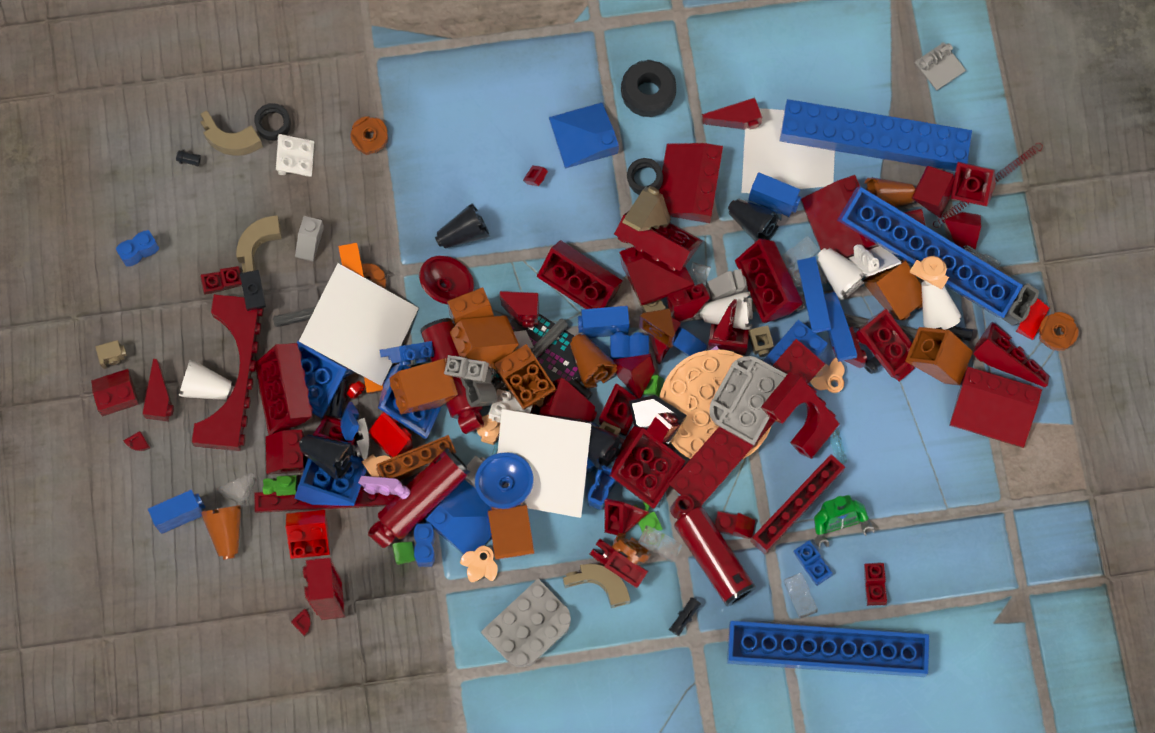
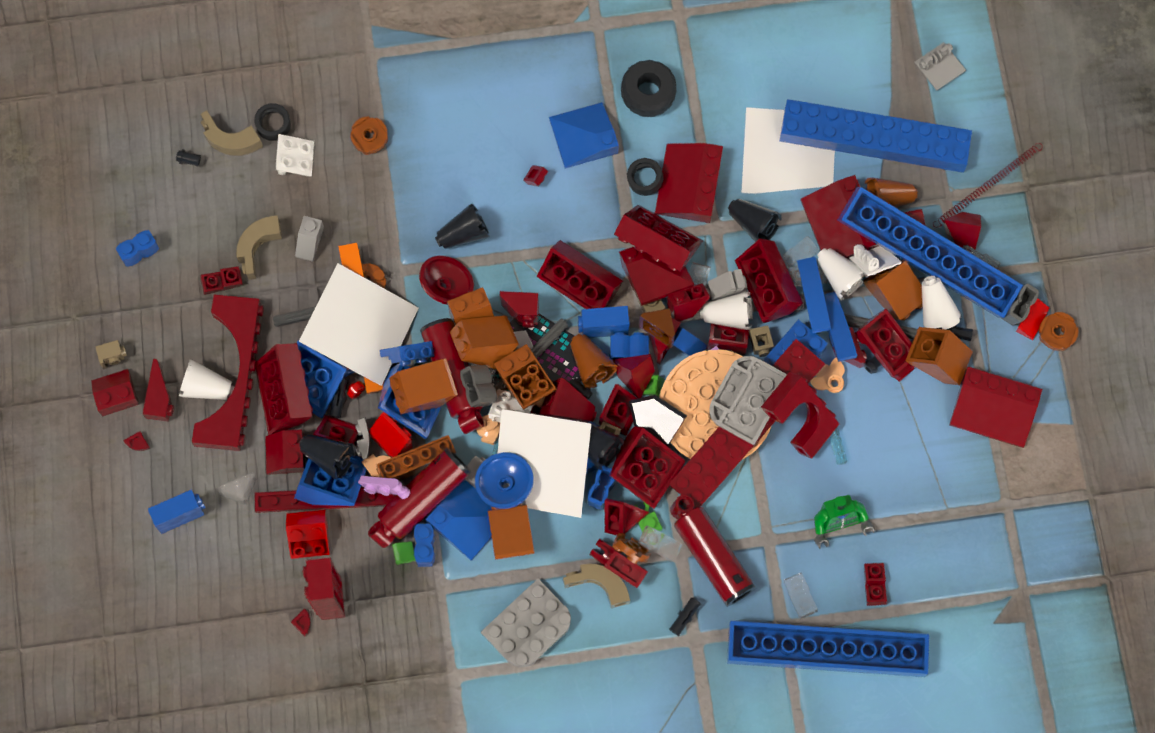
(224, 529): dark orange cone -> none
(252, 290): black plate -> none
(282, 486): bright green plate -> none
(349, 422): blue slope -> none
(466, 368): light grey slope -> none
(480, 567): light nougat plate -> none
(648, 211): dark tan wedge -> none
(663, 426): dark red slope -> none
(726, 324): dark red slope -> none
(735, 525): dark red slope -> none
(737, 116): dark red slope -> none
(774, 195): blue brick -> none
(797, 504): dark red brick -> none
(813, 563): blue slope -> none
(931, 270): light nougat piece -> none
(934, 190): dark red slope -> none
(973, 184): dark red slope -> none
(1000, 353): dark red wedge -> none

